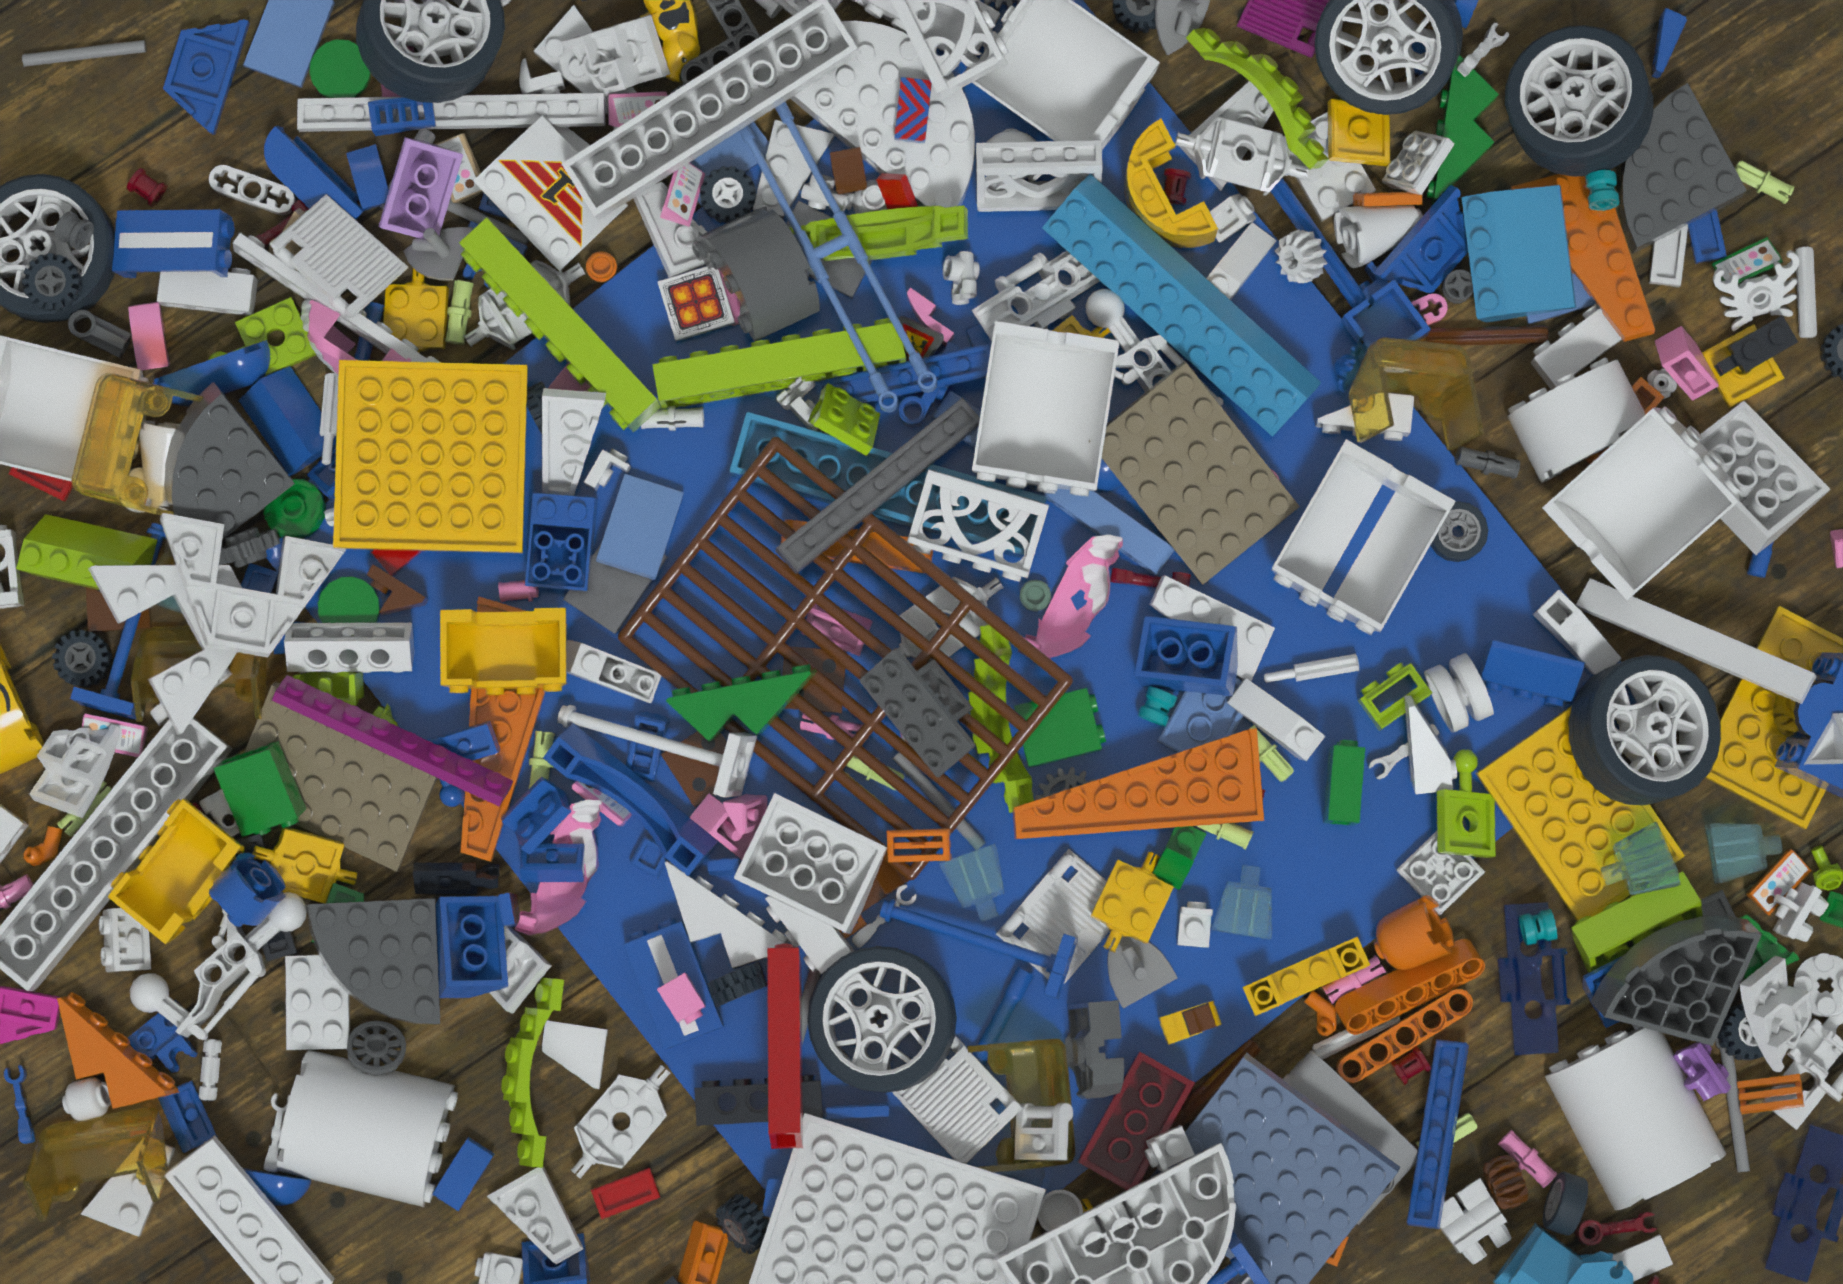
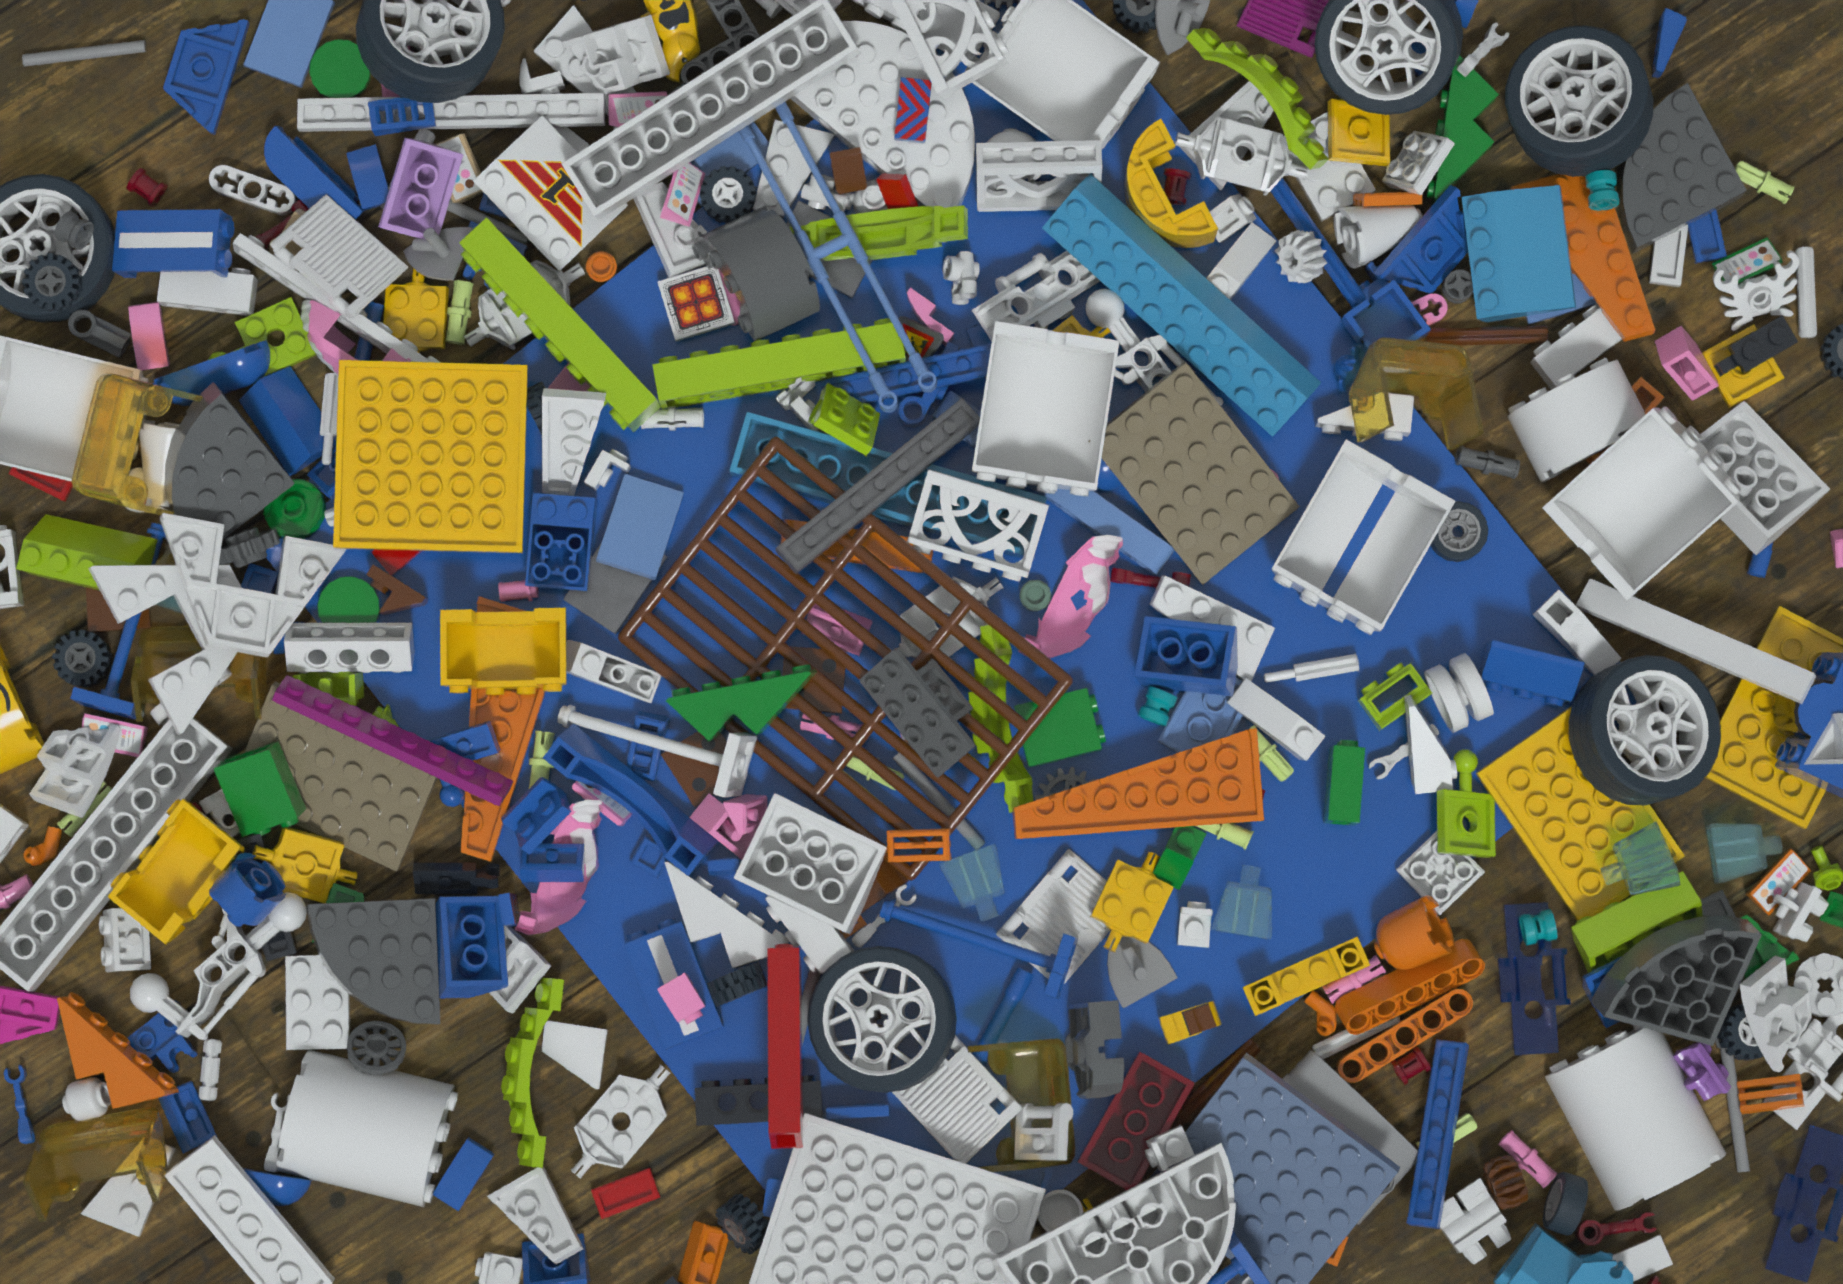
(1662, 375): white plate -> none

